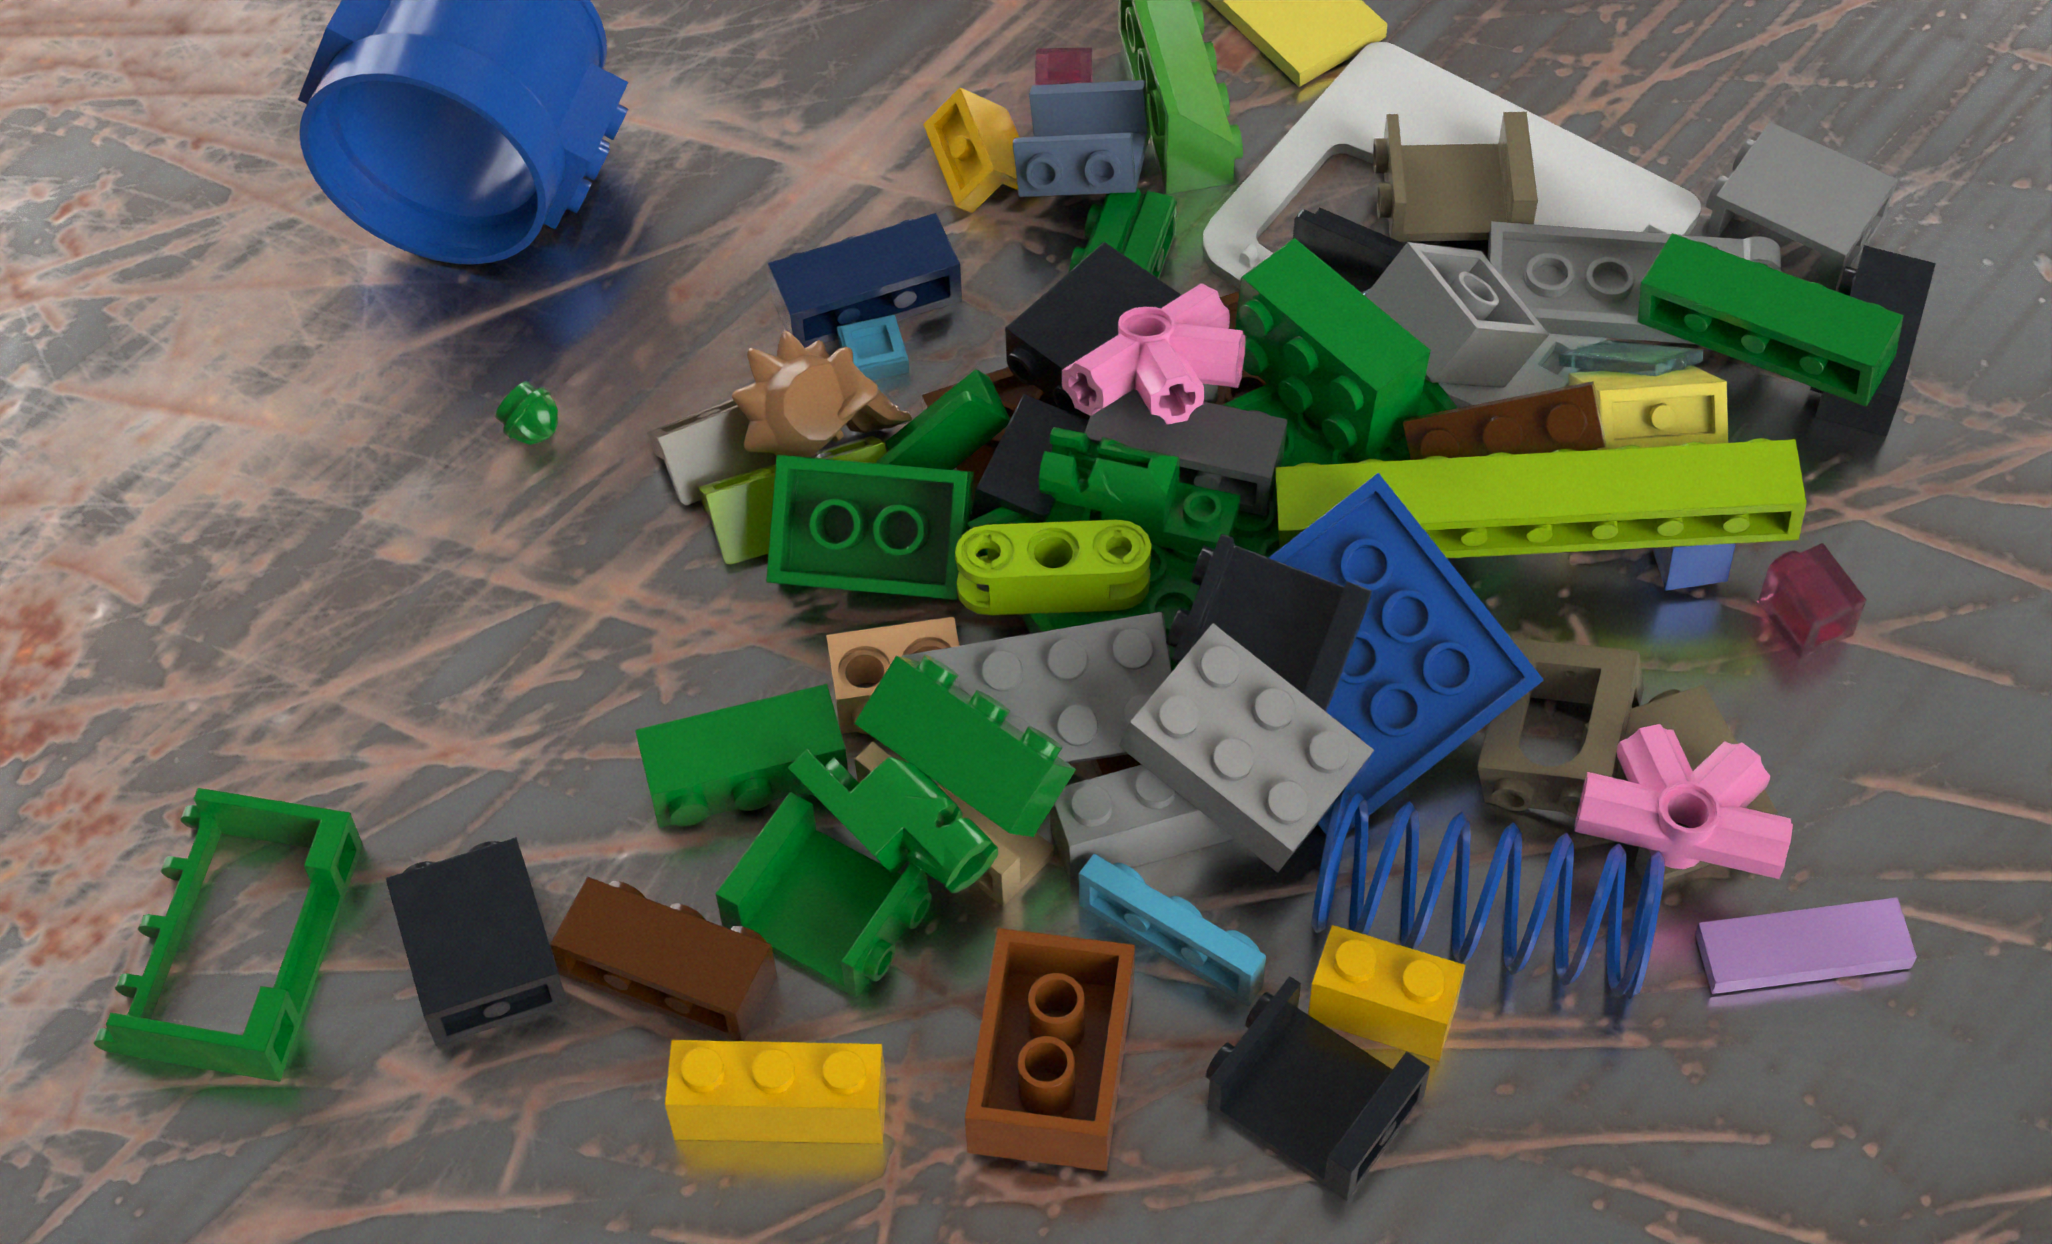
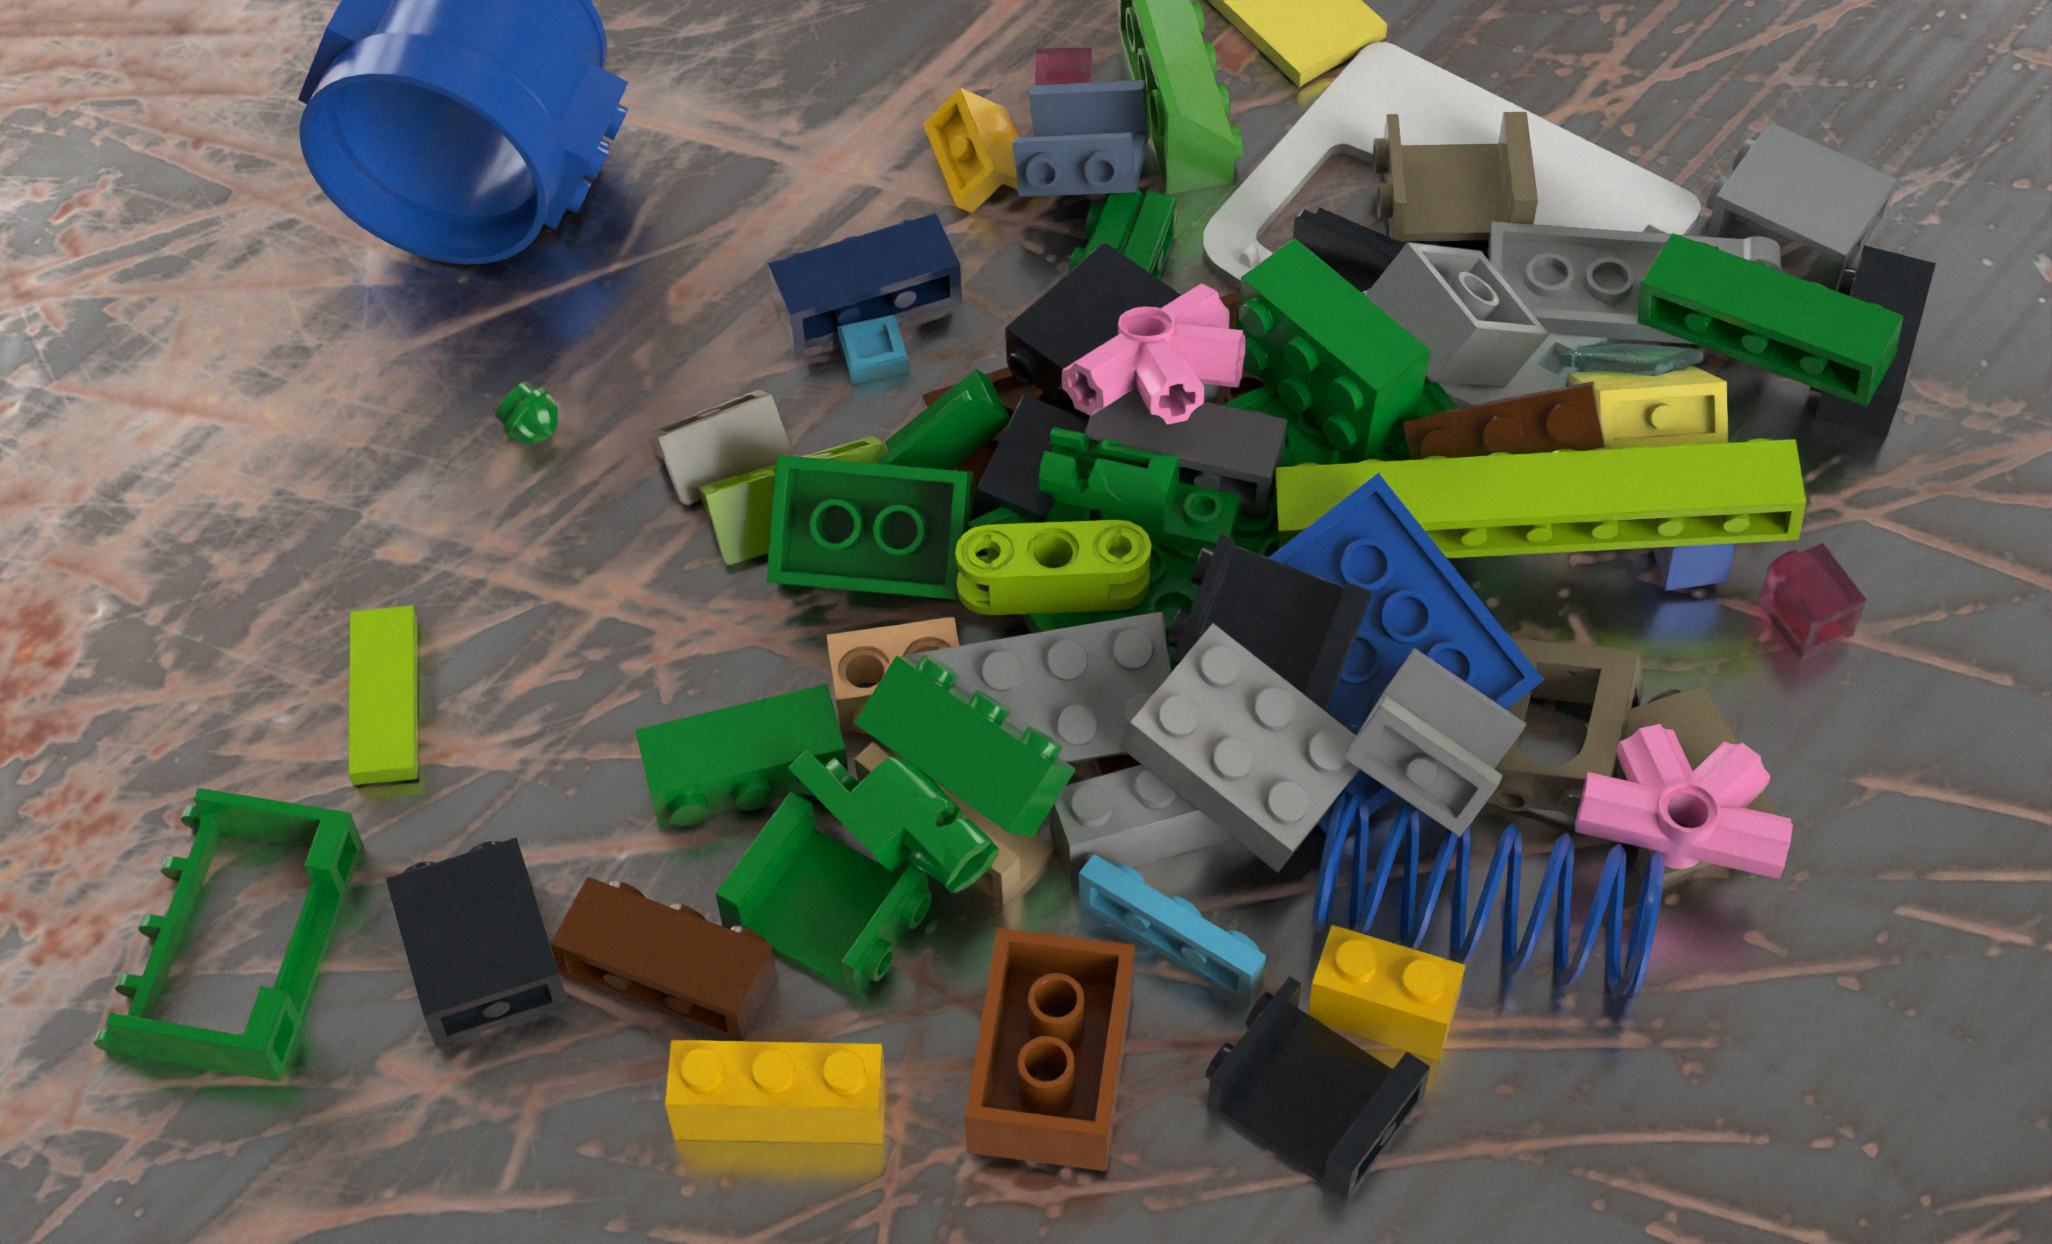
(383, 695): none -> lime tile
(808, 398): medium nougat head -> none
(1435, 742): none -> light grey panel
(1805, 945): lavender tile -> none

